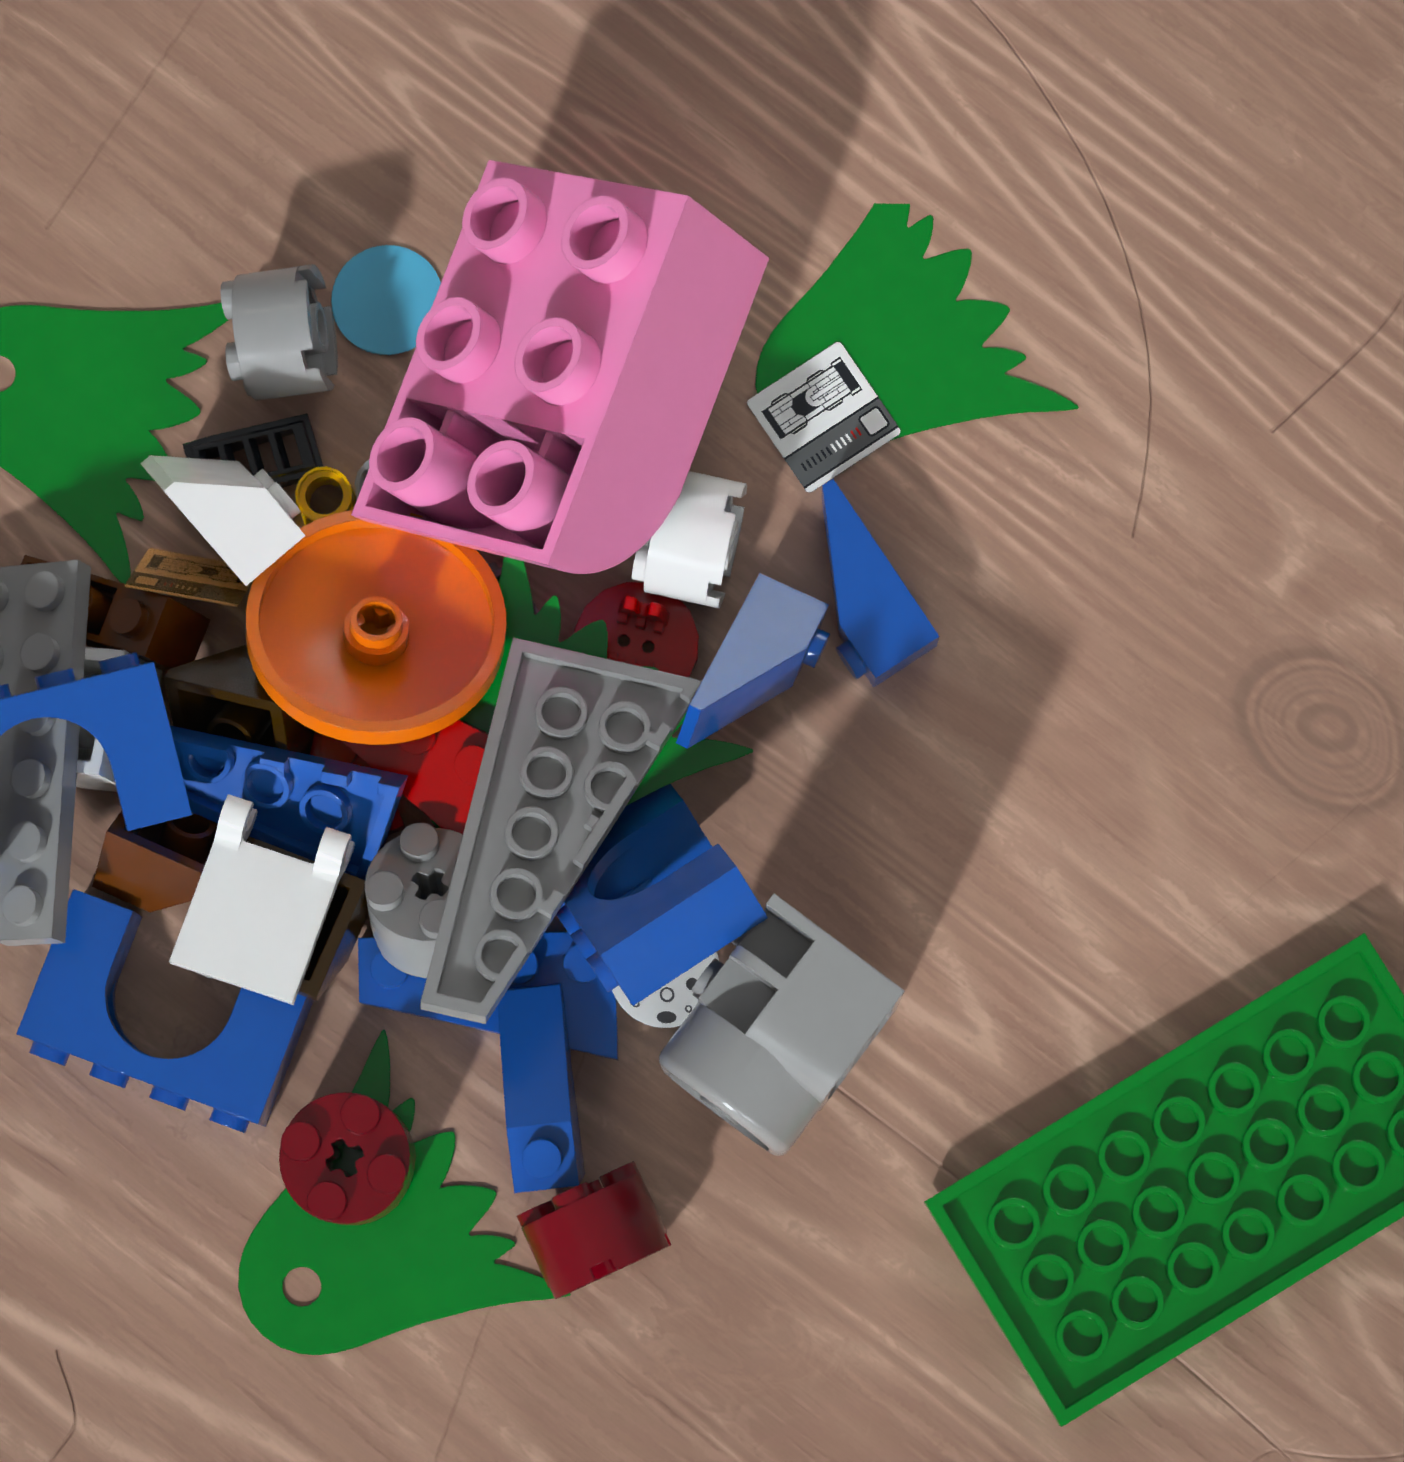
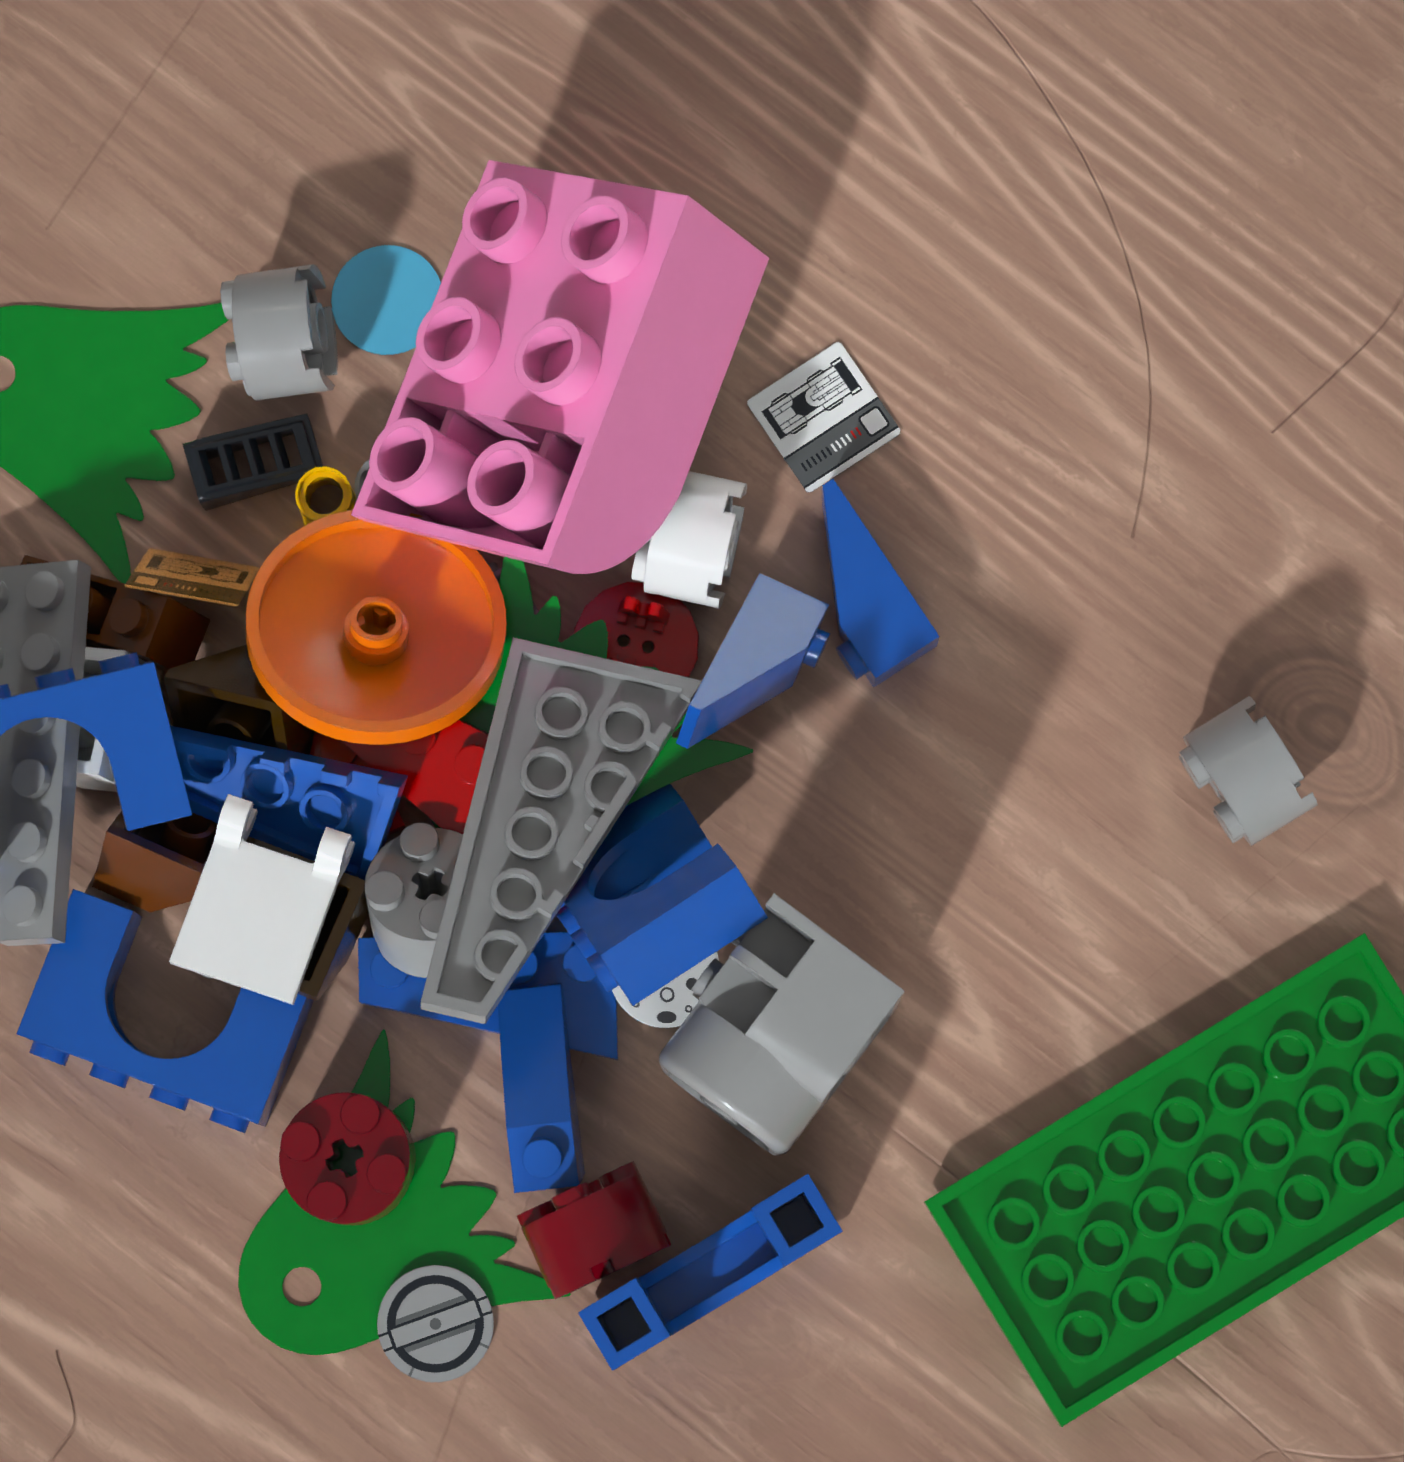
(235, 512): white slope -> none
(435, 1323): none -> light grey sticker
(710, 1272): none -> blue arch
(907, 330): green piece -> none
(1247, 772): none -> light grey brick

